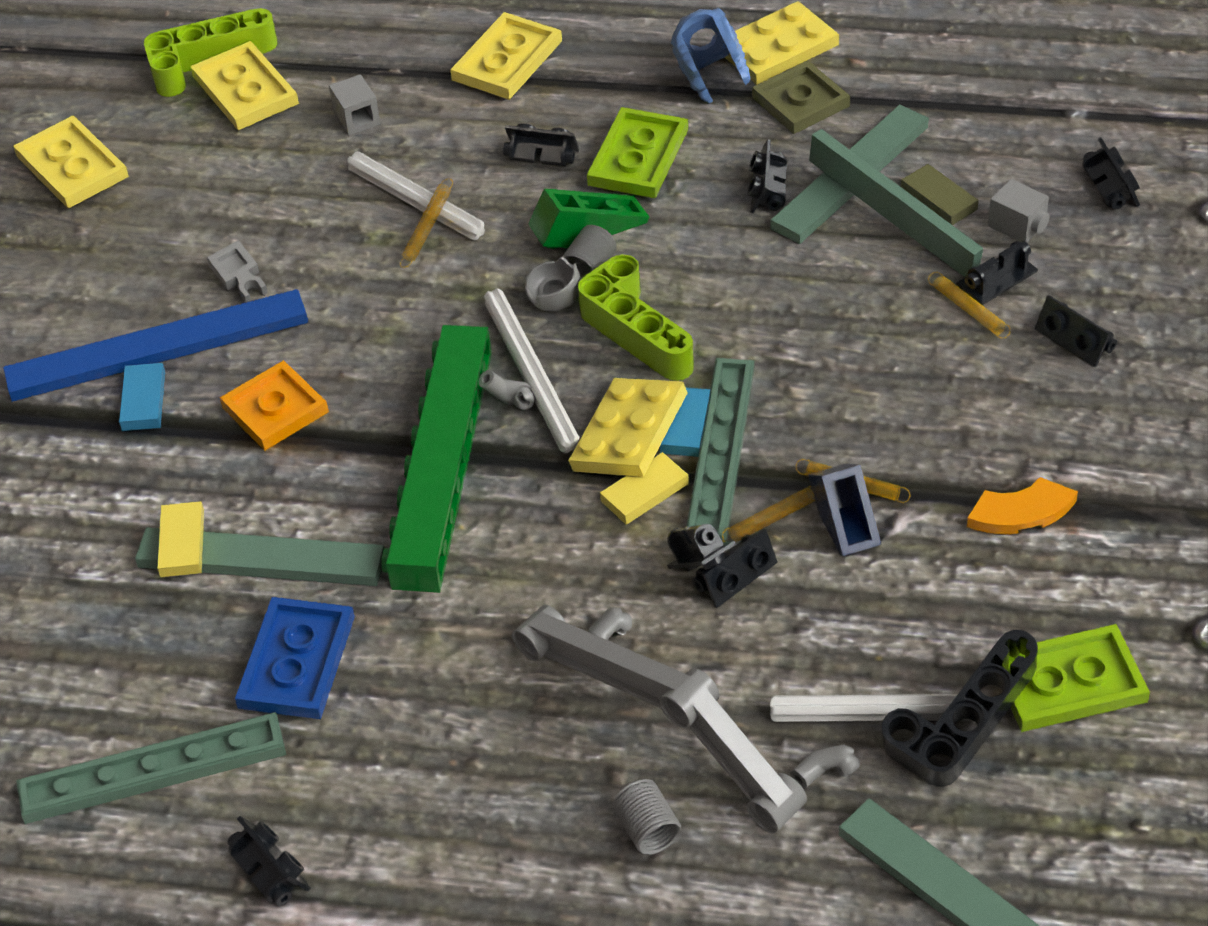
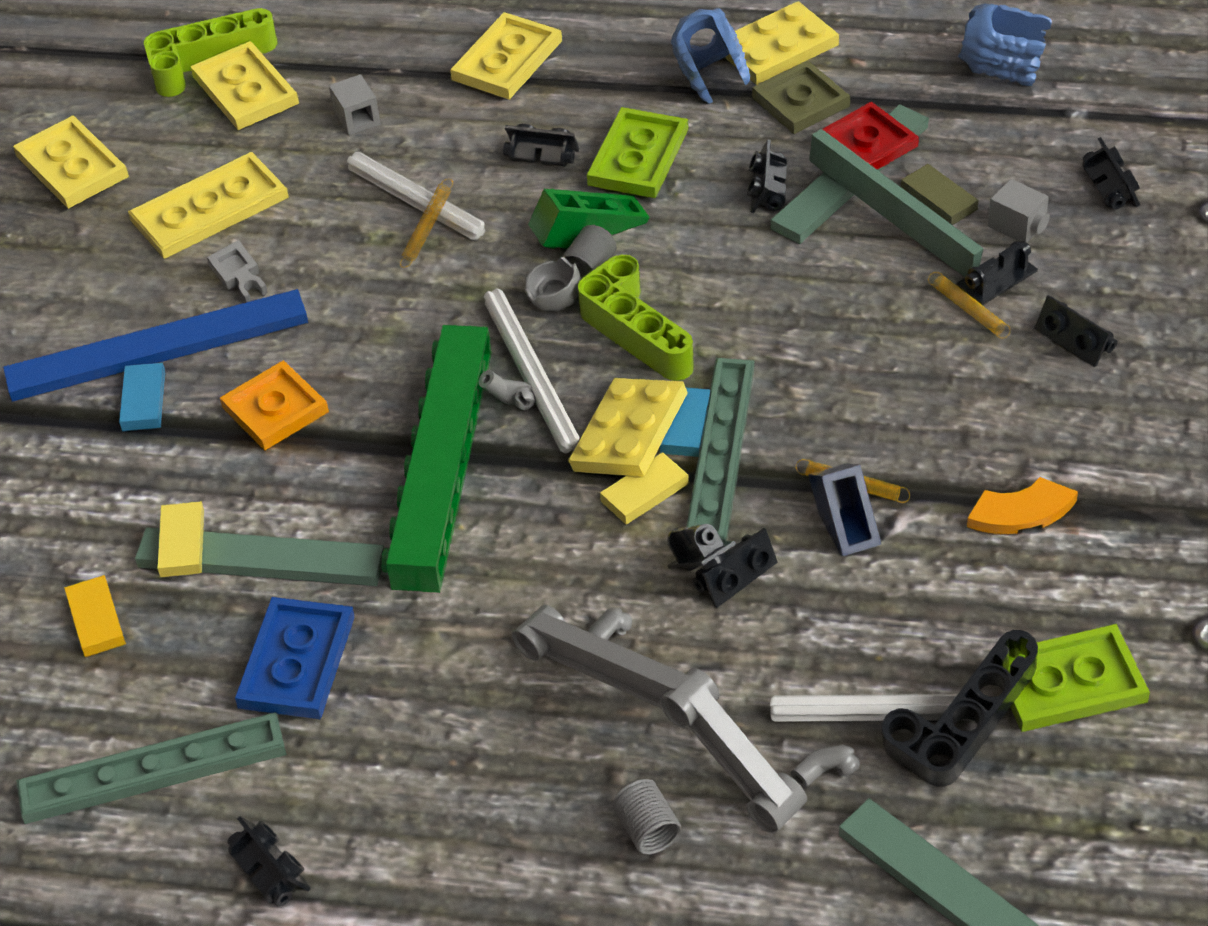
(94, 616): none -> yellow tile
(208, 205): none -> light yellow tile
(769, 519): yellow piece -> none
(873, 135): none -> red tile
(1004, 42): none -> medium blue piece

